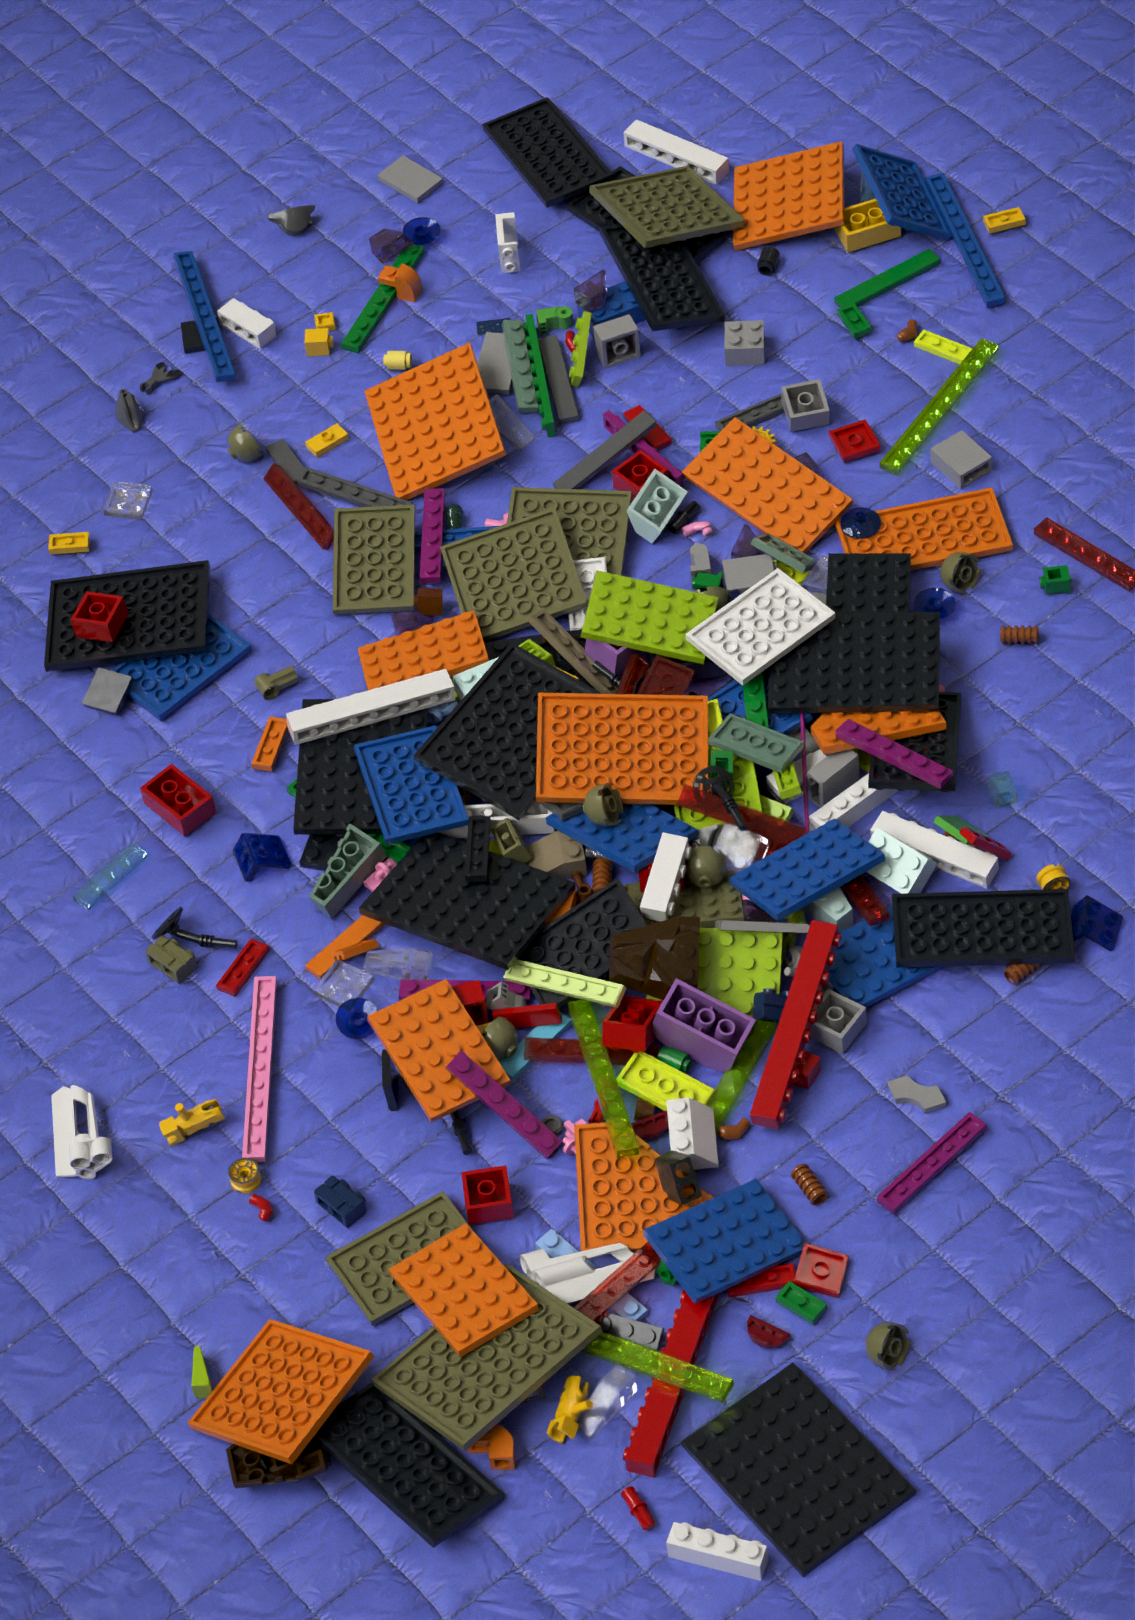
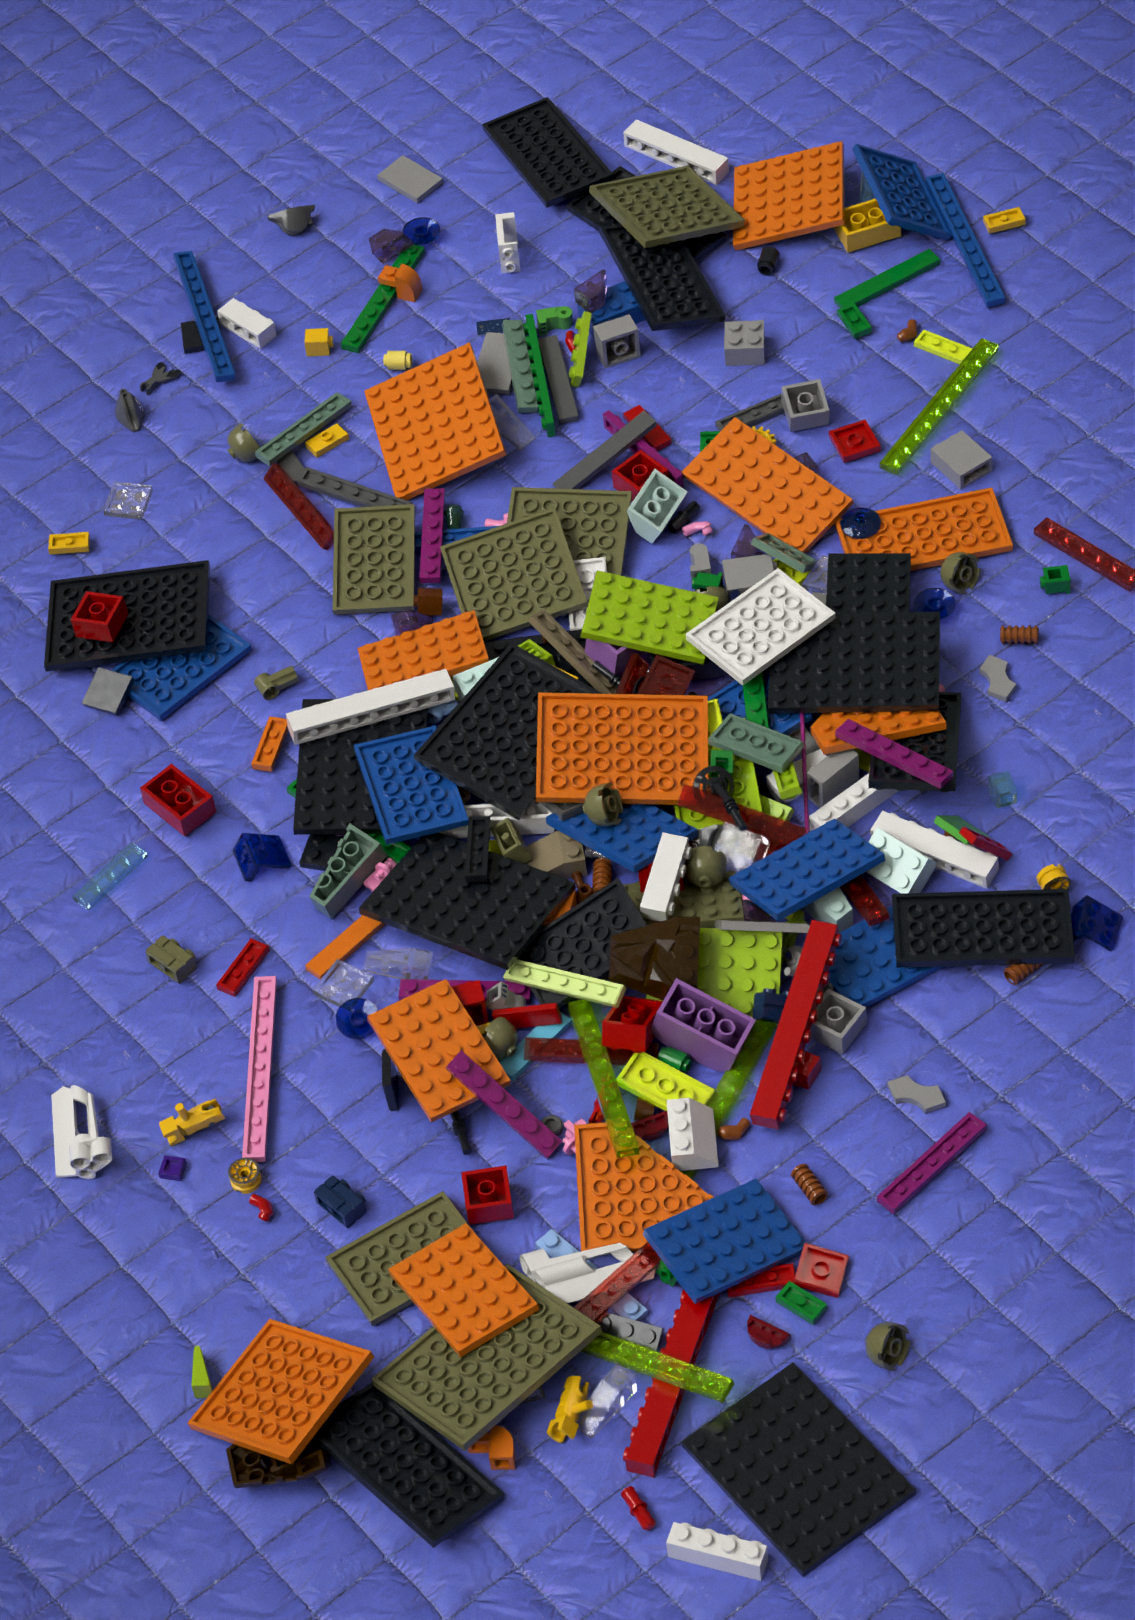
(170, 926): black dish -> none
(172, 1168): none -> dark purple tile
(303, 429): none -> sand green plate
(325, 320): yellow tile -> none
(354, 949): orange tile -> none
(666, 1169): pearl dark grey piece -> none
(995, 672): none -> light grey tile

